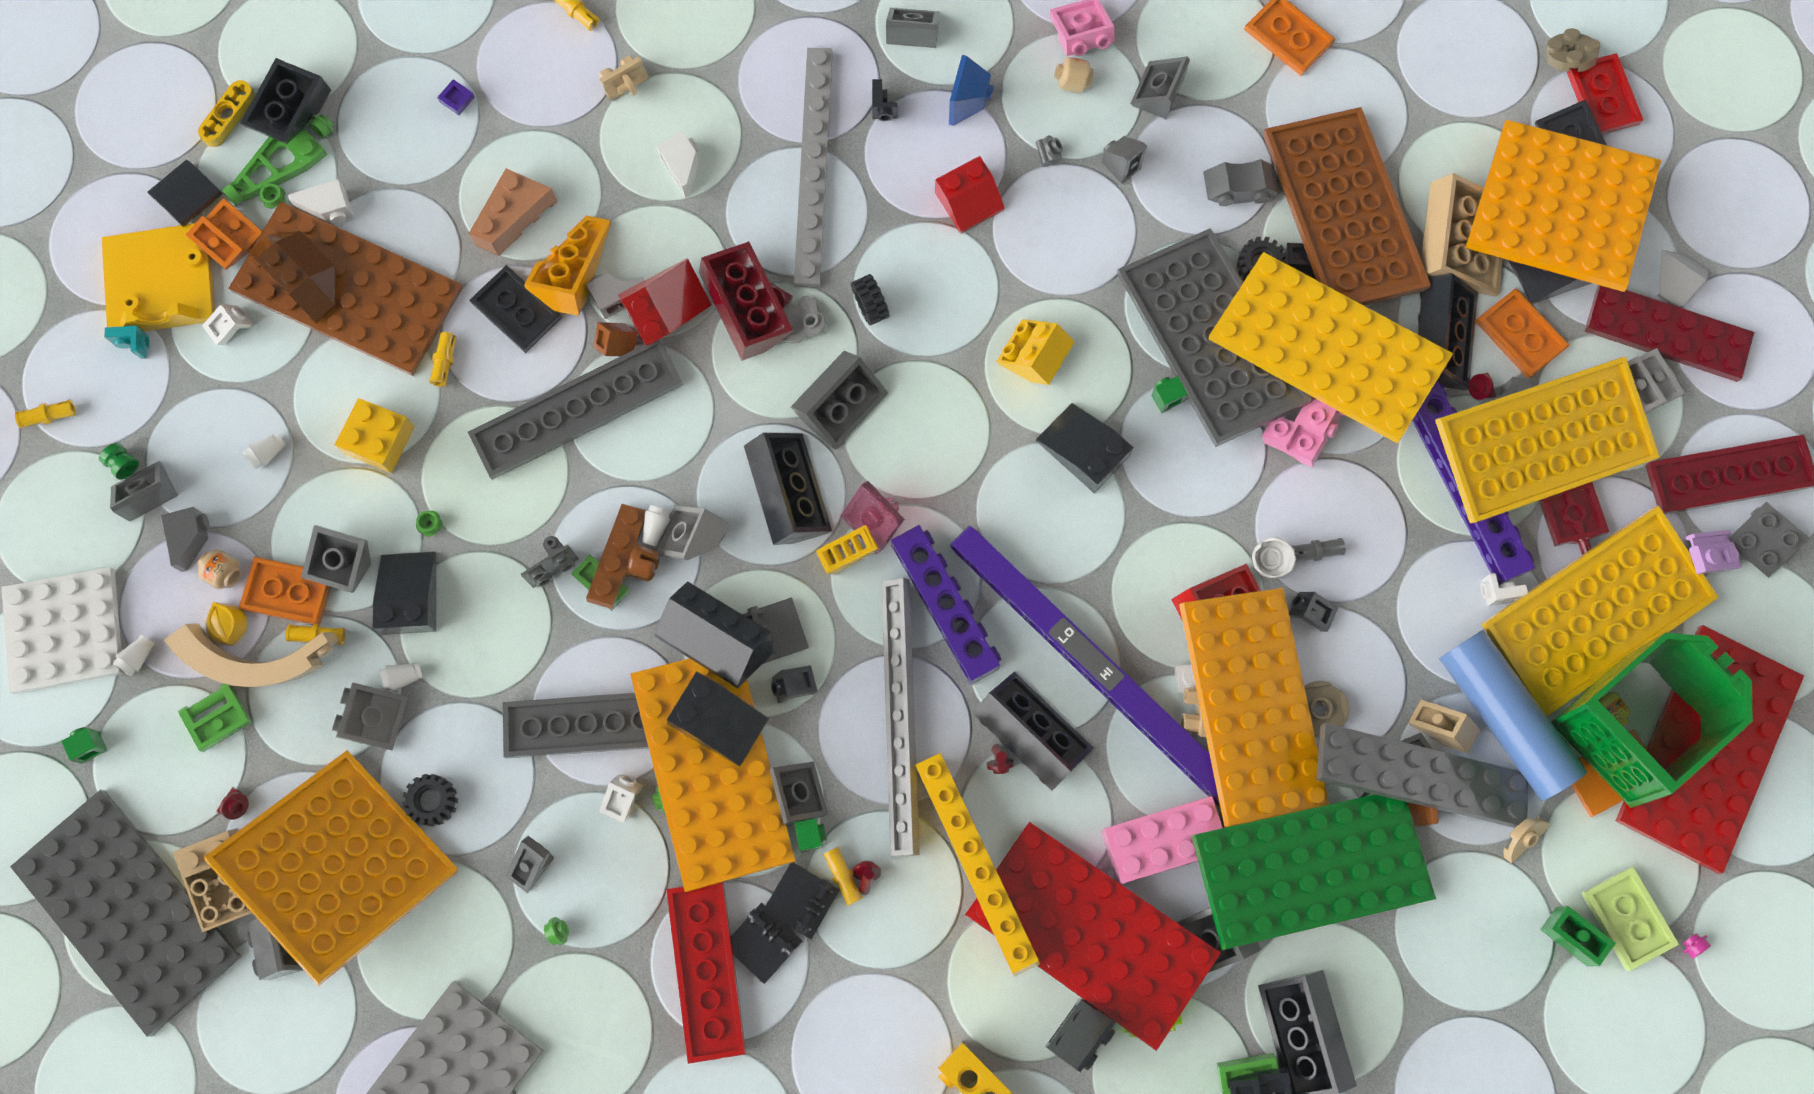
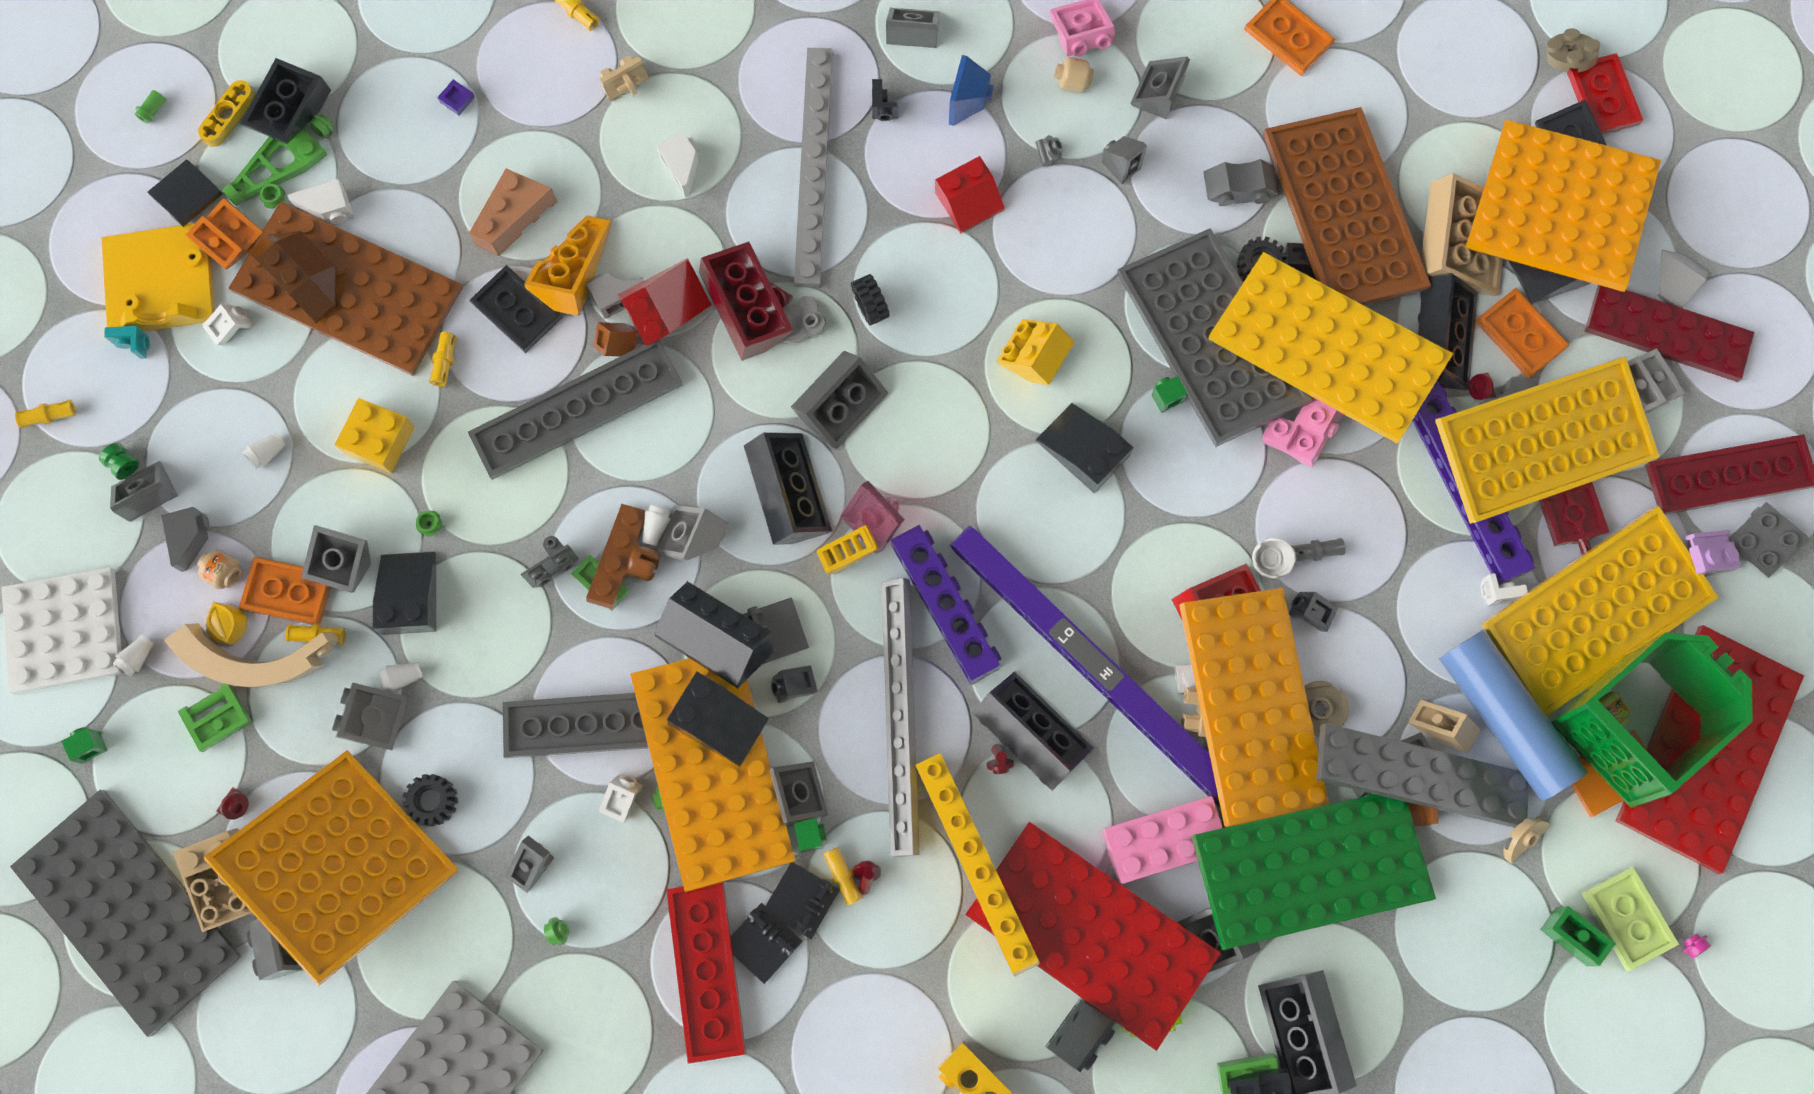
(150, 107): none -> bright green pin

